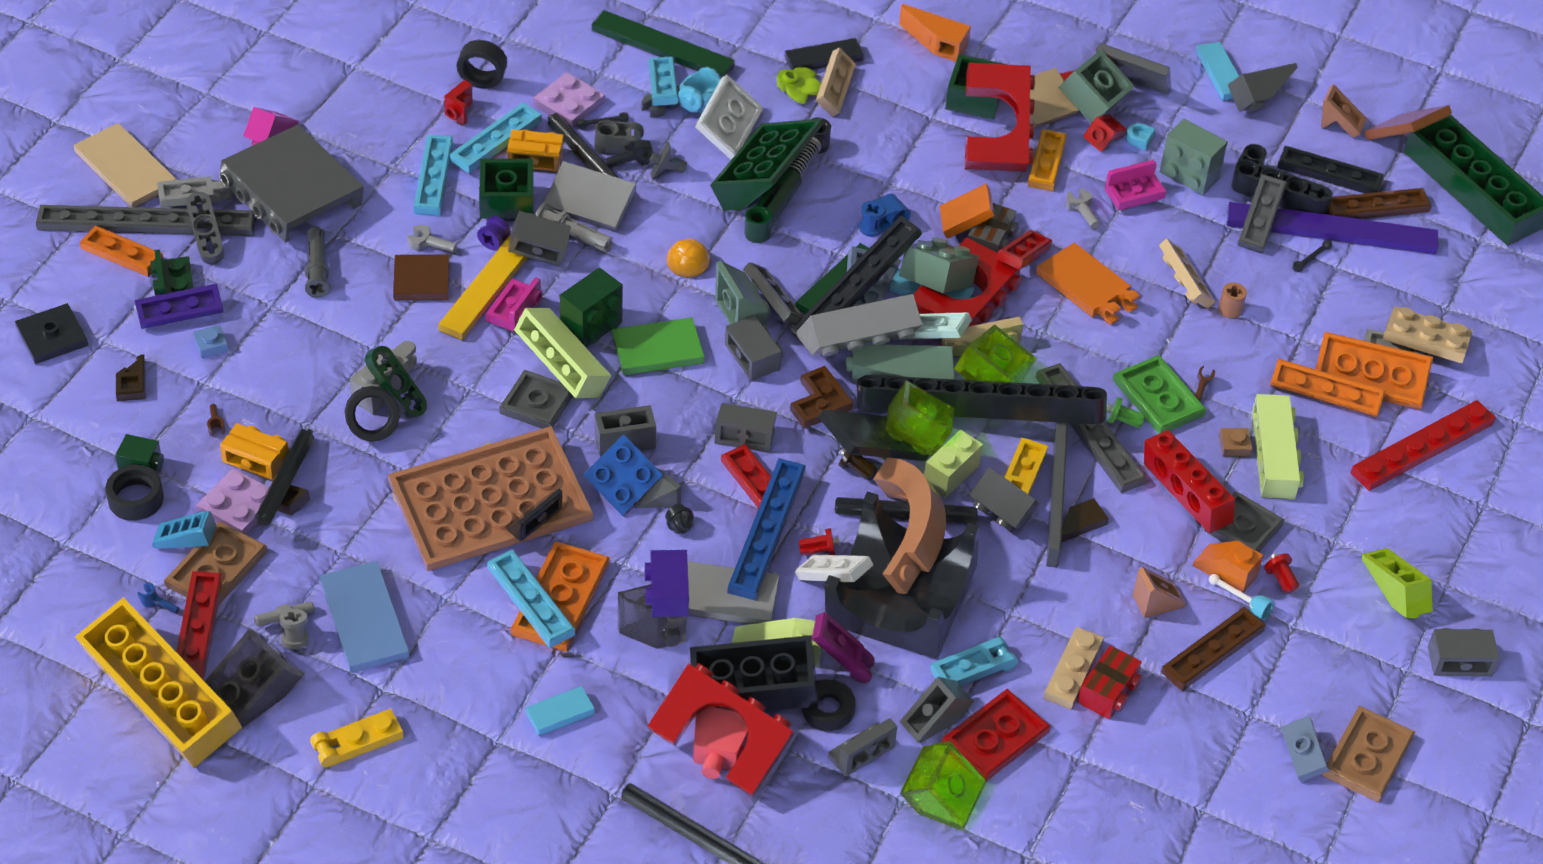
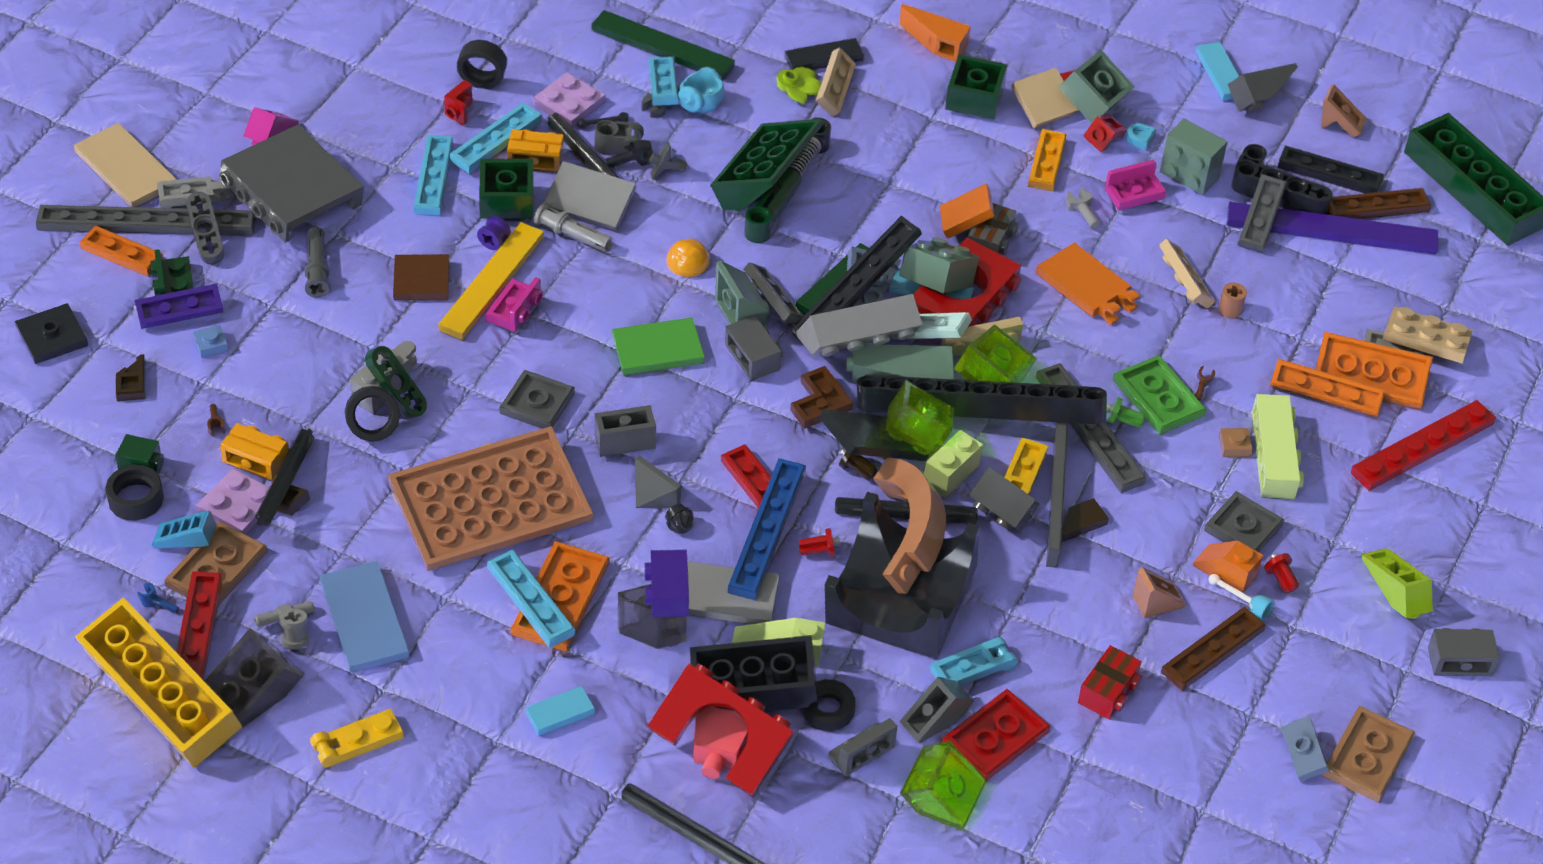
(425, 239): light grey bar -> none
(536, 515): black slope -> none
(539, 238): dark grey brick -> none
(562, 353): yellowish green brick -> none
(592, 306): dark green brick -> none
(623, 474): blue hinge -> none
(729, 117): white tile -> none
(745, 425): dark grey hinge -> none
(840, 566): white tile -> none
(843, 647): magenta hinge -> none
(882, 214): blue piece -> none
(1013, 86): red arch -> none
(1024, 249): red tile -> none
(1073, 668): tan plate -> none
(1139, 70): dark grey tile -> none
(1189, 481): red brick -> none
(1298, 265): black hinge -> none
(1408, 122): dark orange tile -> none

